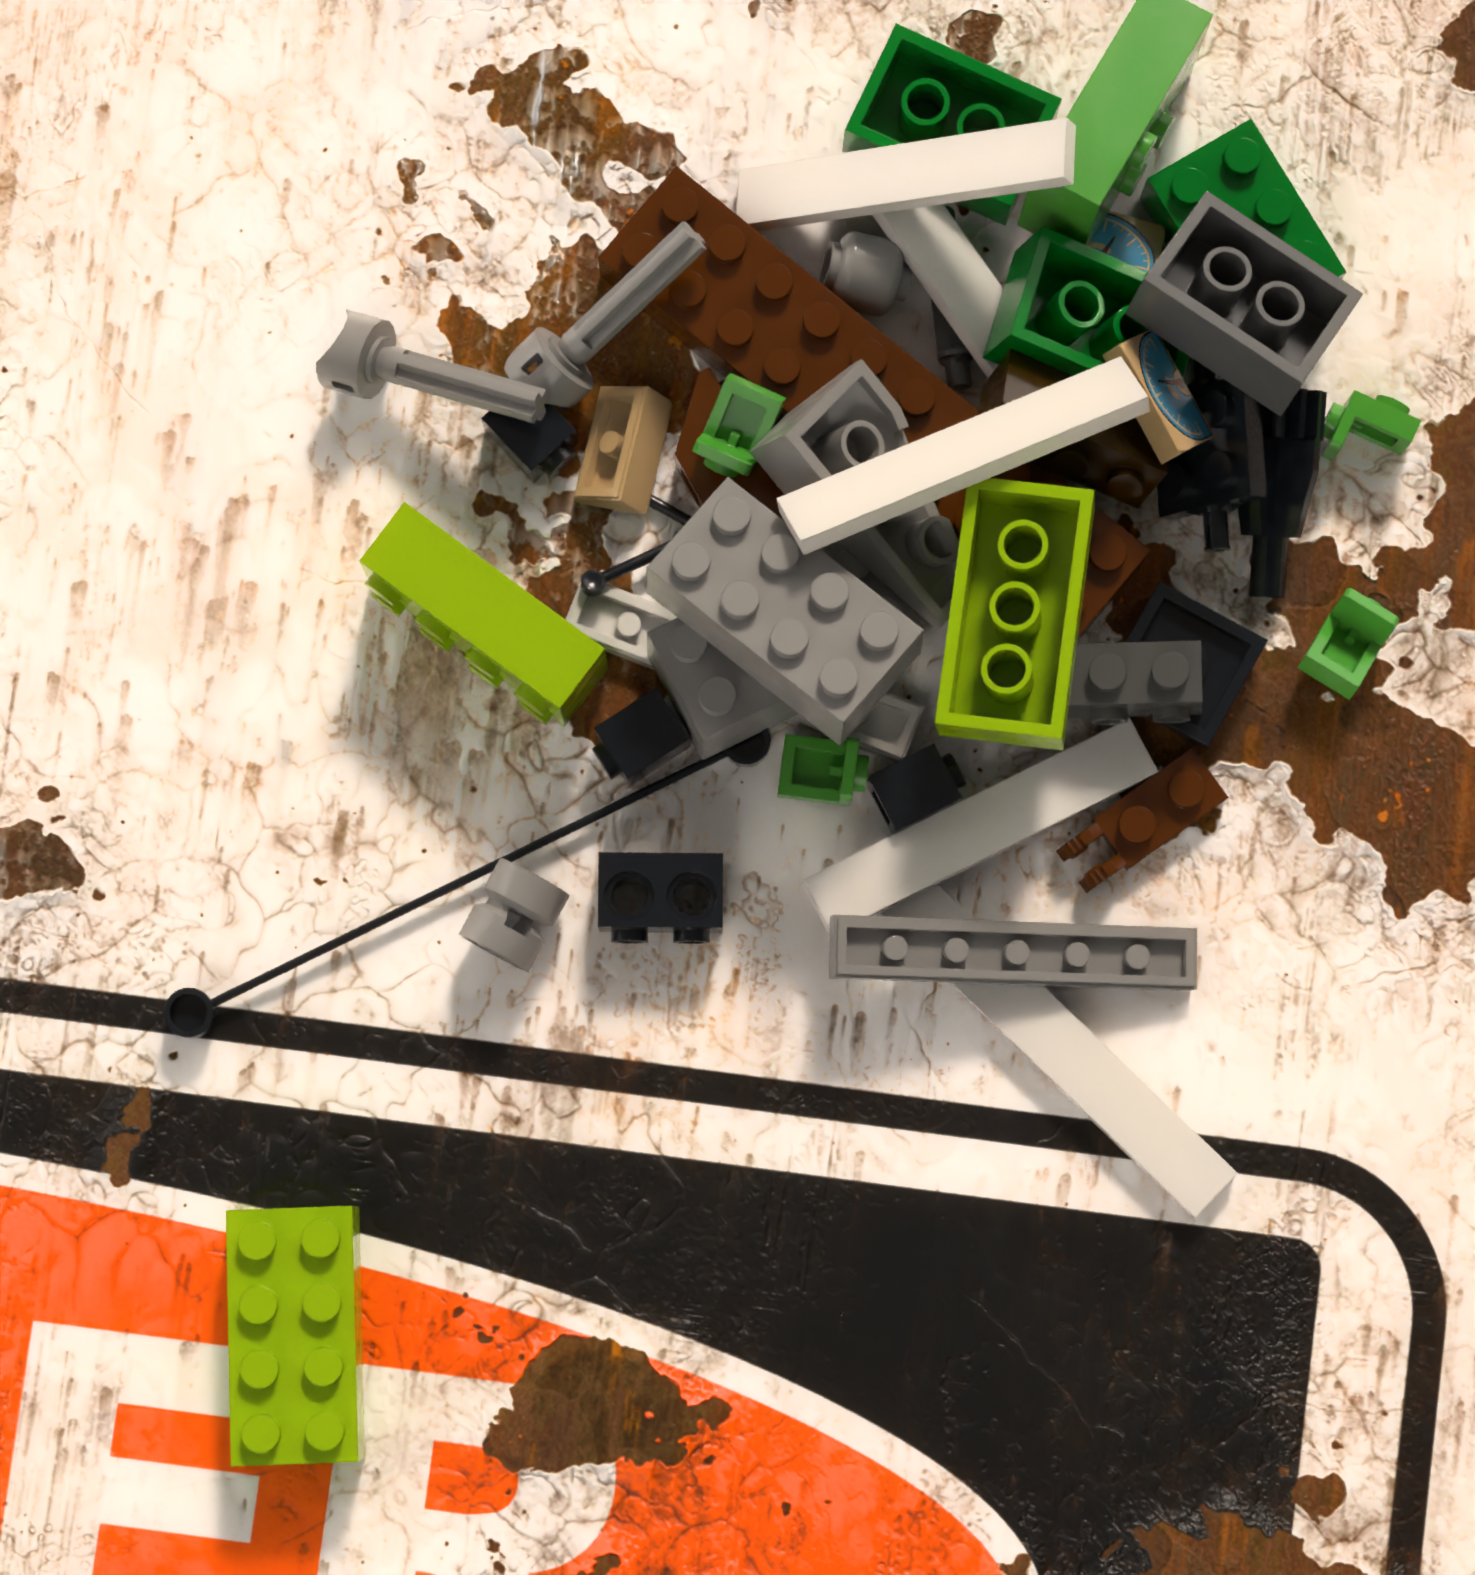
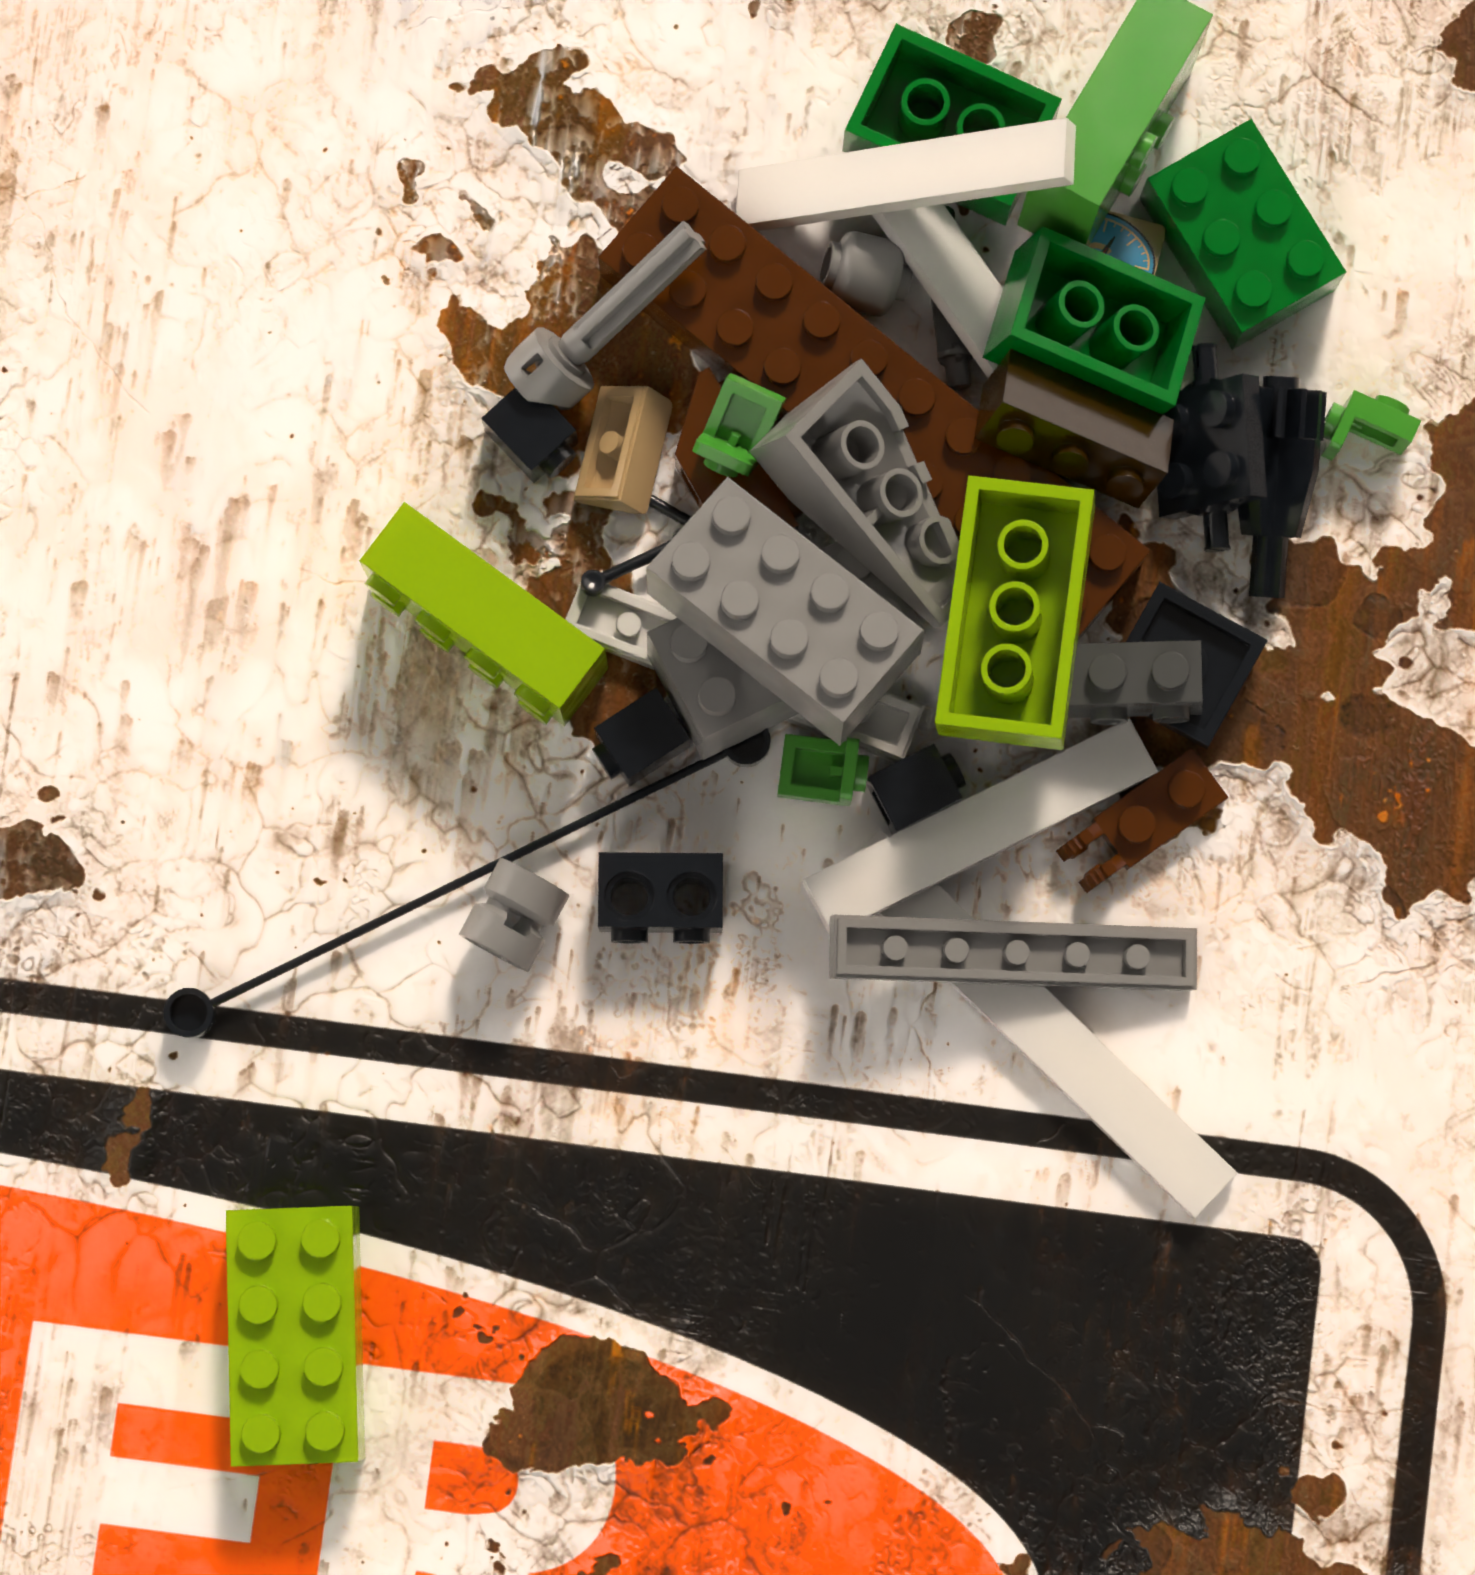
(368, 358): light grey piece -> none
(962, 455): white tile -> none
(1174, 417): slope -> none
(1243, 303): dark grey brick -> none
(1348, 642): bright green bracket -> none

